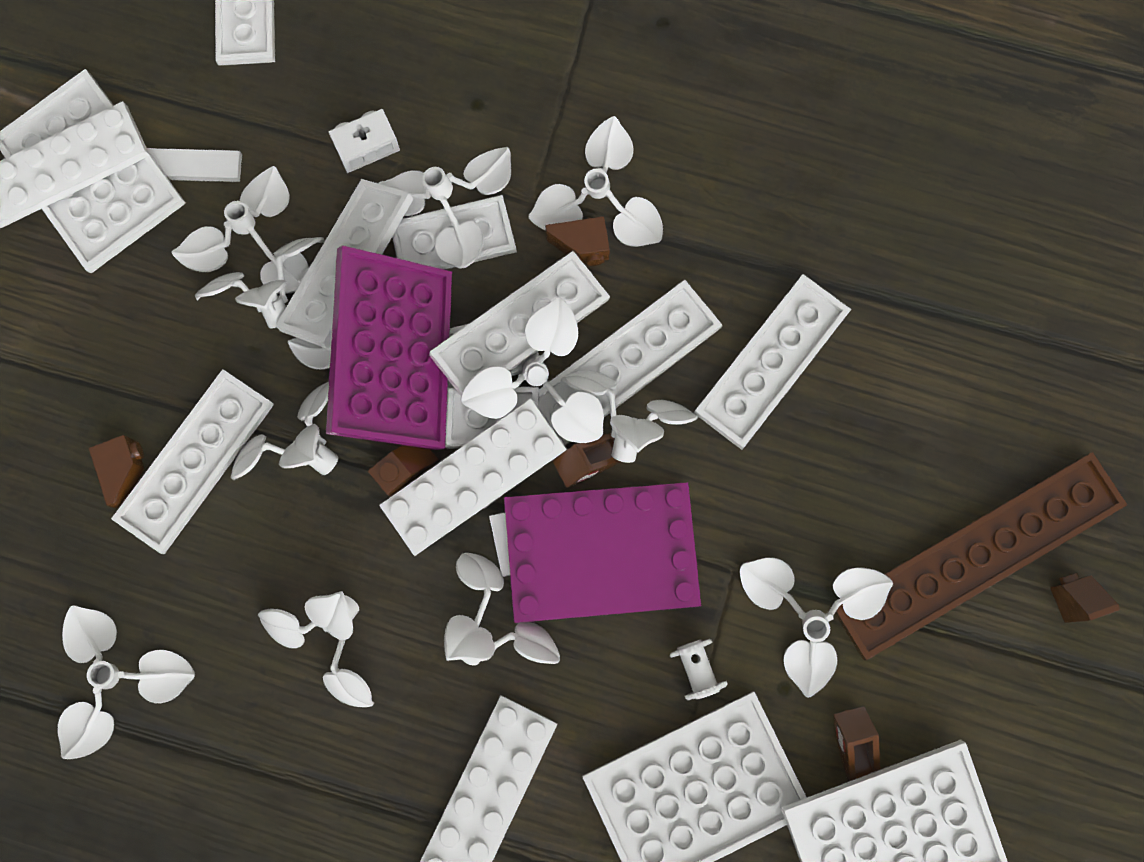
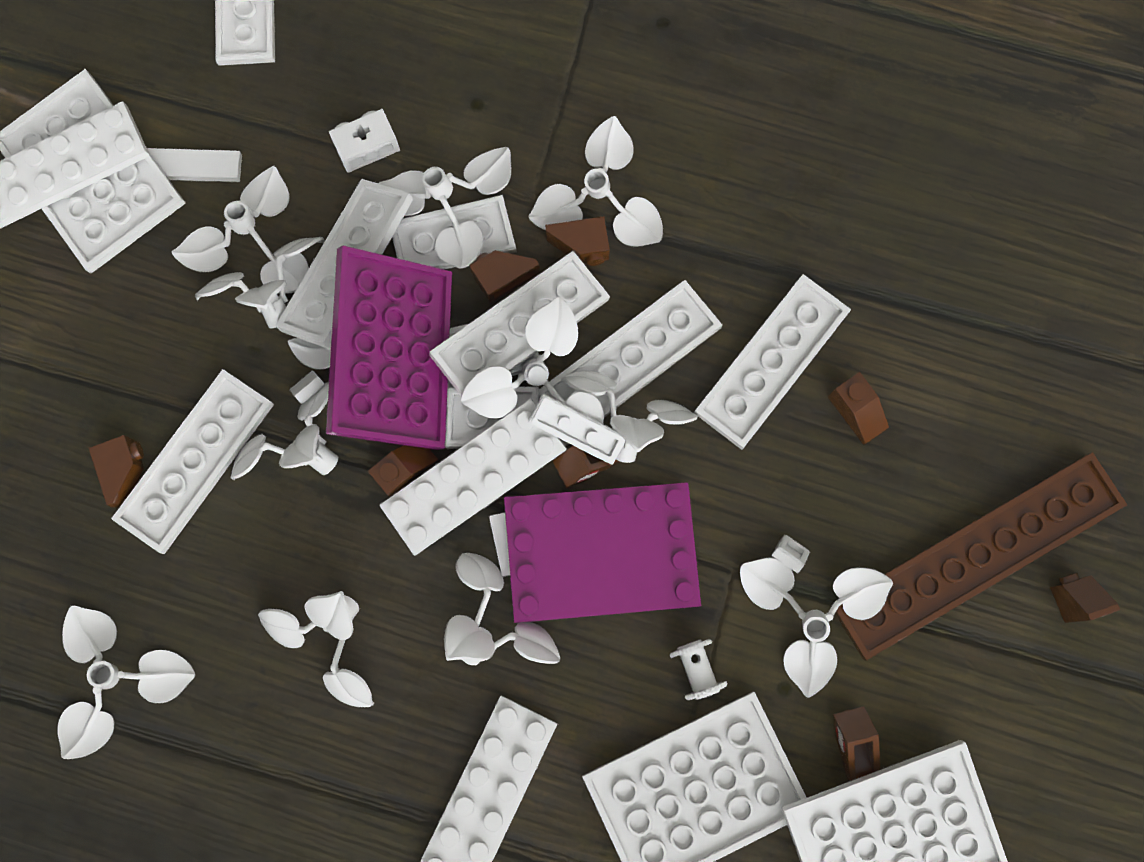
(307, 387): none -> white tile
(502, 272): none -> reddish brown slope
(577, 429): none -> white tile
(791, 553): none -> white tile
(860, 408): none -> reddish brown slope

